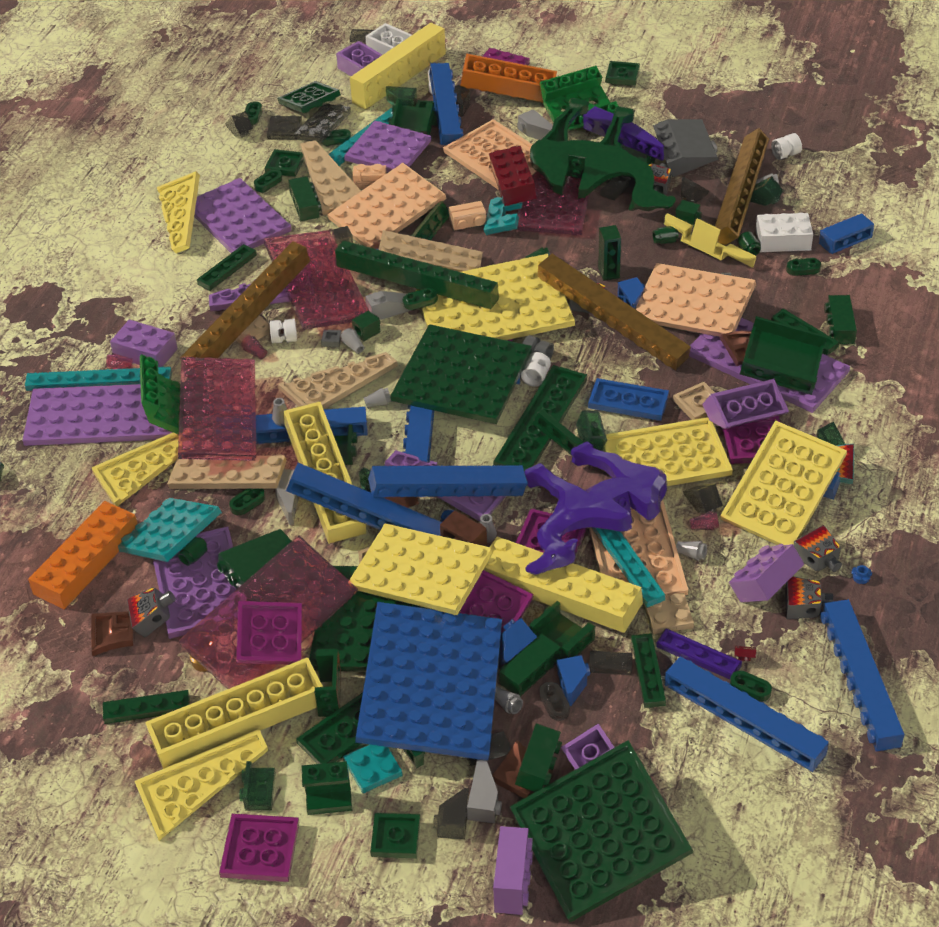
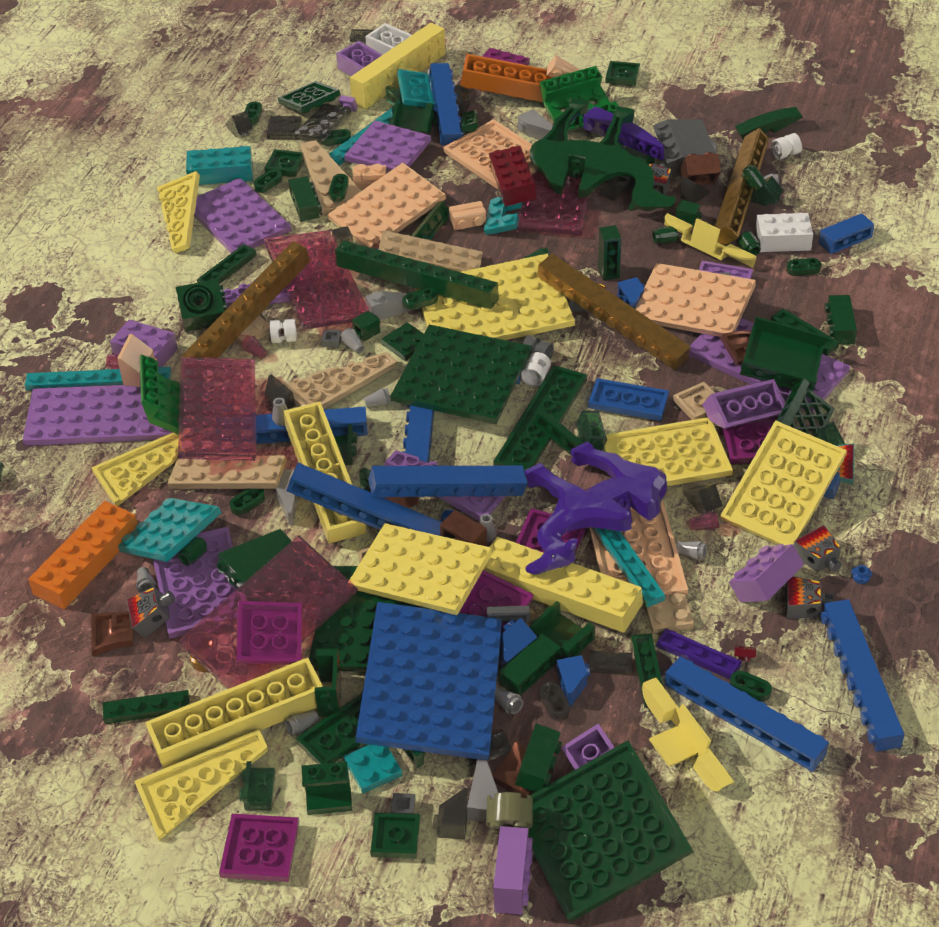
(130, 360): none -> light nougat slope
(144, 580): none -> light grey cone
(201, 304): none -> dark green brick
(221, 164): none -> teal brick
(276, 389): none -> clear smoke slope
(300, 722): none -> light grey cone
(338, 187): none -> dark green plate
(348, 101): none -> medium lavender plate
(403, 341): none -> dark green plate
(403, 803): none -> dark grey plate
(415, 88): none -> teal plate
(470, 121): none -> dark green plate
(508, 613): none -> dark grey tile
(509, 811): none -> olive brick
(559, 67): none -> light nougat brick
(685, 739): none -> light yellow piece
(701, 168): none -> copper brick
(722, 268): none -> medium lavender plate
(753, 177): none -> dark green brick
(772, 120): none -> dark green slope
(797, 399): none -> dark green fence

